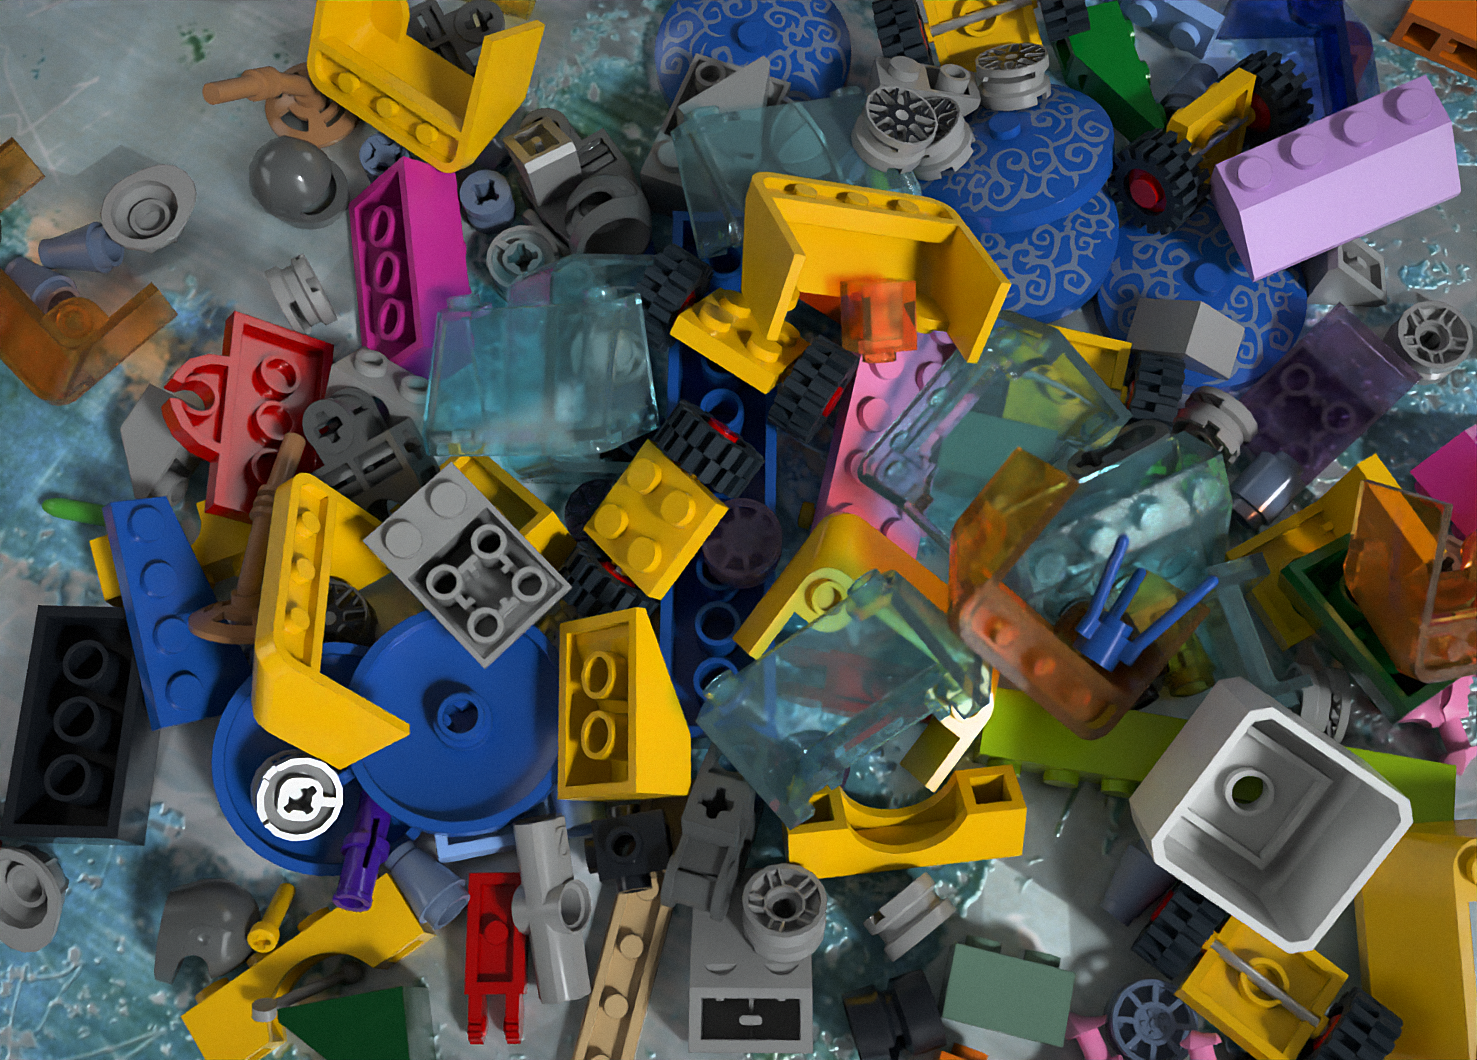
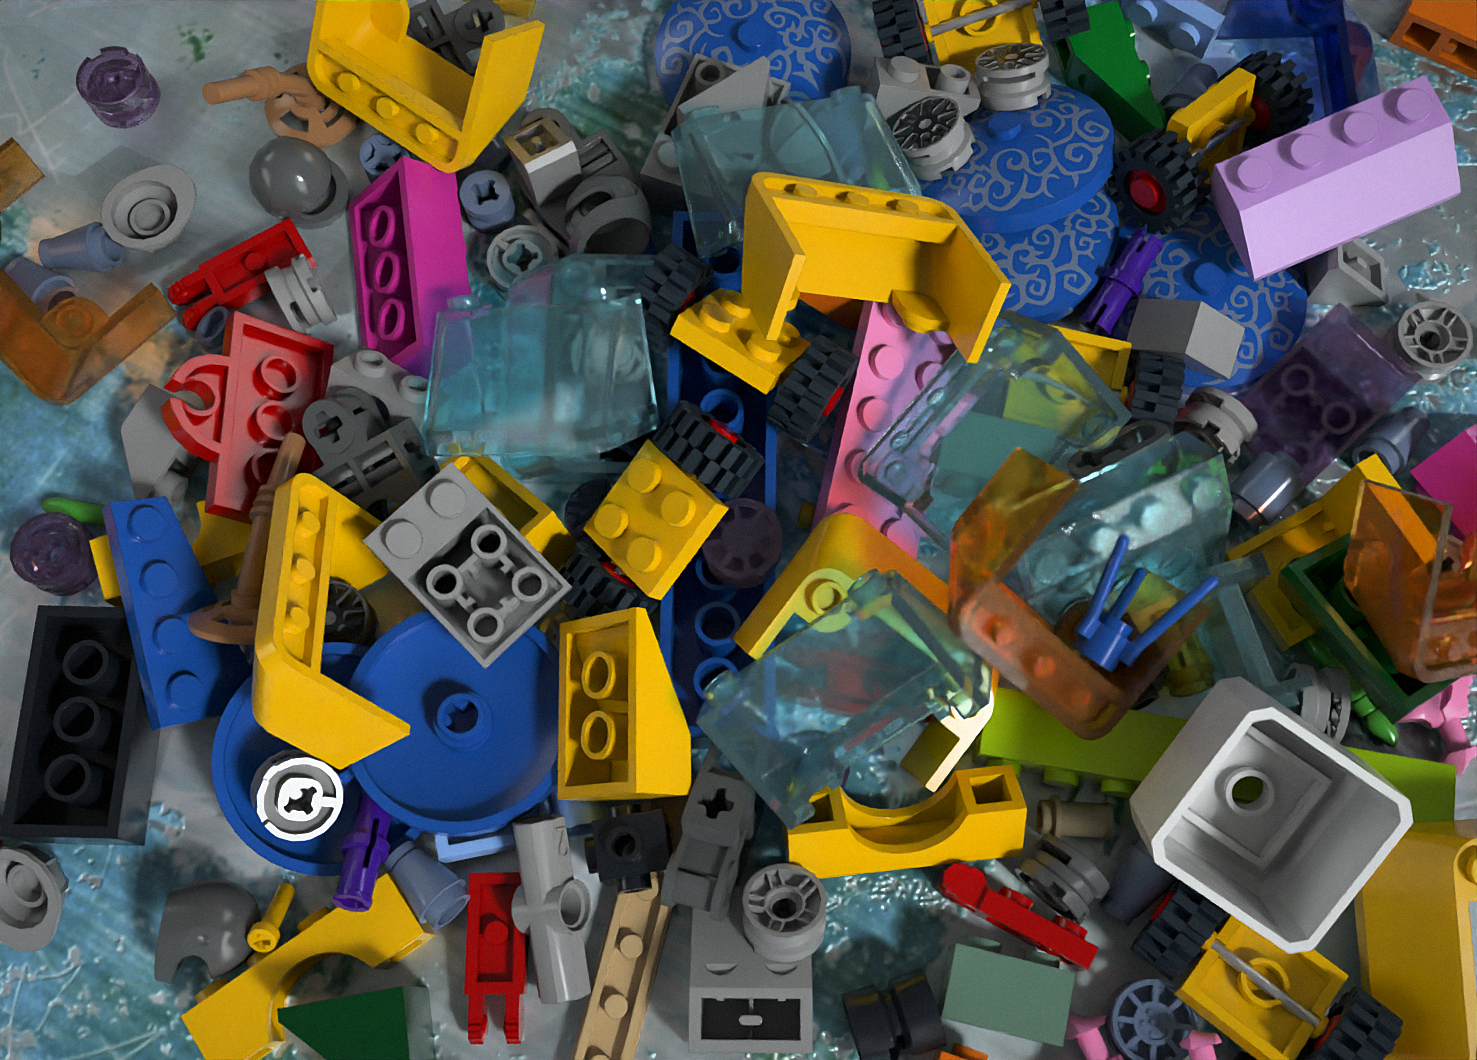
(72, 565): none -> clear purple wheel
(117, 87): none -> clear purple wheel
(211, 329): none -> sand blue plate
(238, 273): none -> red hinge
(266, 1008): light grey hinge -> none
(878, 317): clear orange brick -> none
(891, 132): light grey wheel -> none
(909, 916): light grey wheel -> none
(1013, 914): none -> red hinge
(1062, 878): none -> dark grey wheel
(1074, 818): none -> dark tan pin
(1121, 282): none -> dark purple pin
(1372, 718): none -> bright green piece
(1393, 440): none -> sand blue cone

